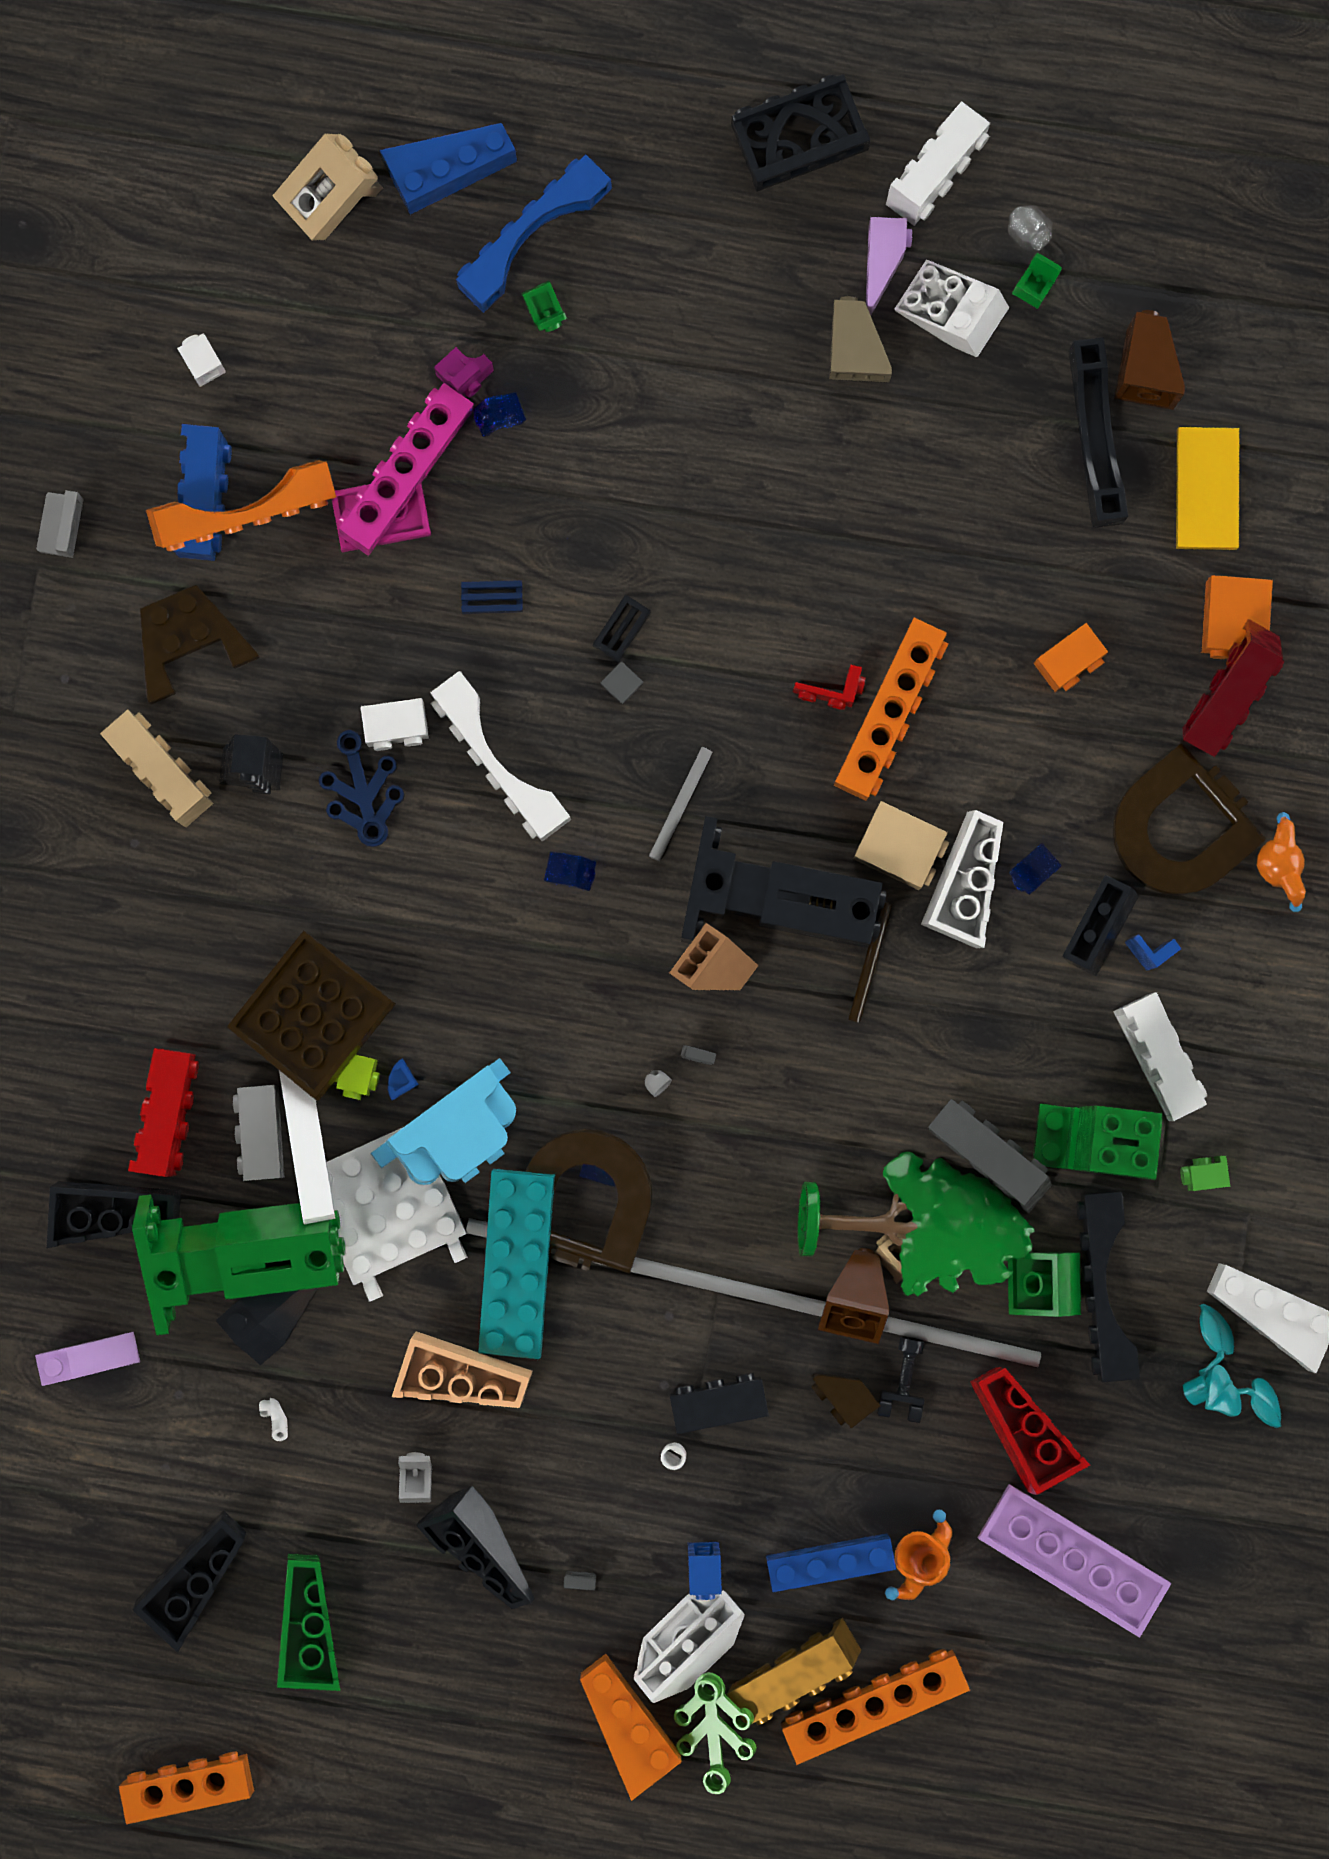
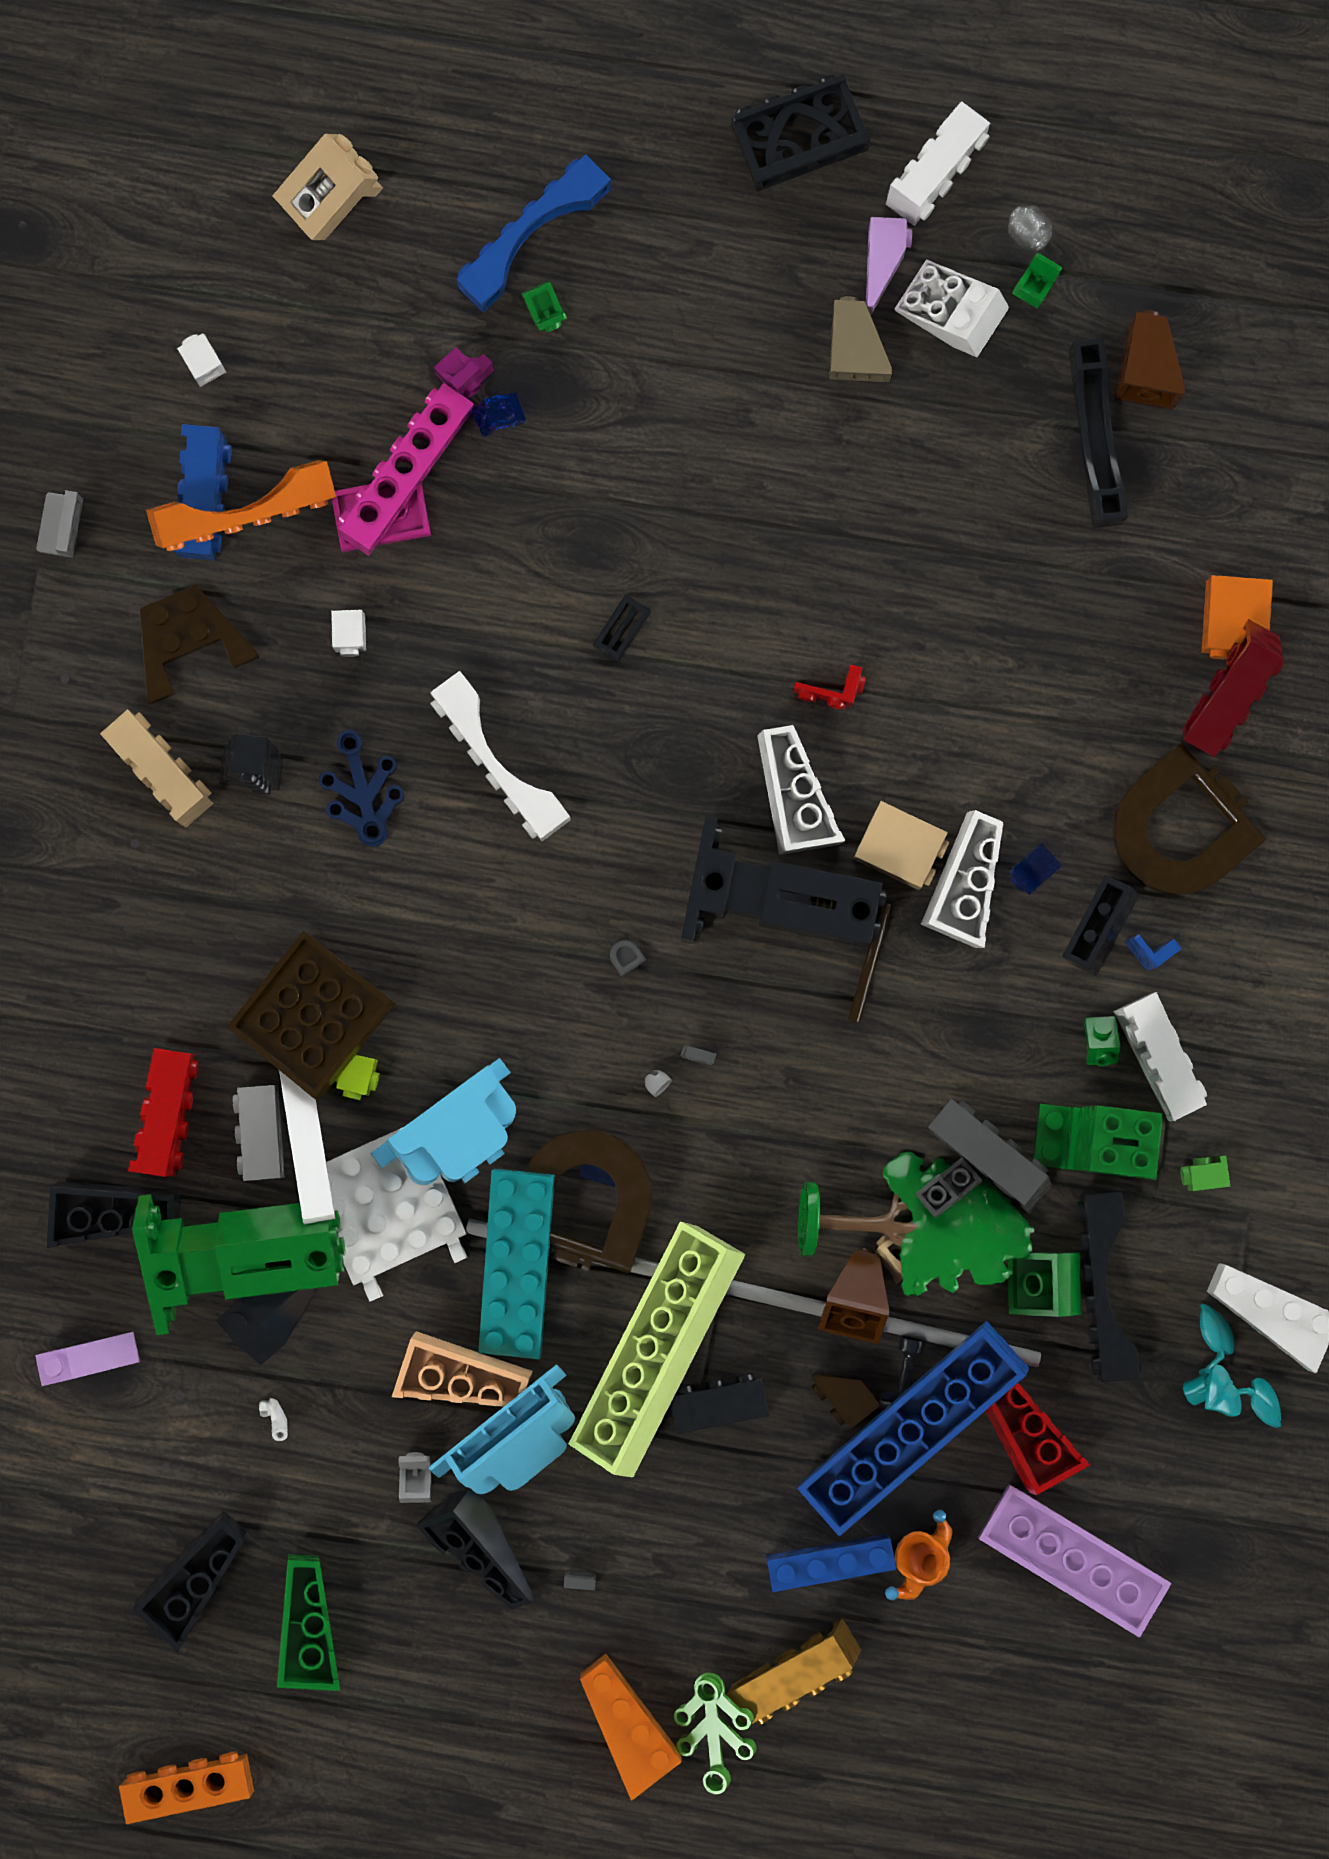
(348, 632): none -> white brick
(394, 723): white brick -> none
(400, 1080): blue tile -> none
(447, 163): blue wedge -> none
(490, 585): dark blue tile -> none
(514, 1440): none -> medium azure brick
(570, 871): clear blue bracket -> none
(622, 683): dark grey tile -> none
(626, 956): none -> dark grey tile
(656, 1349): none -> yellowish green brick
(669, 1459): white hinge -> none
(680, 804): light grey bar -> none
(686, 1644): white wedge -> none
(704, 1570): blue brick -> none
(713, 963): medium nougat slope -> none
(795, 795): none -> white wedge
(807, 1746): orange brick -> none
(913, 1428): none -> blue brick
(918, 636): orange brick -> none
(948, 1188): none -> dark grey slope
(1070, 658): orange brick -> none
(1102, 1040): none -> green bracket
(1207, 488): yellow tile -> none
(1283, 862): orange piece -> none

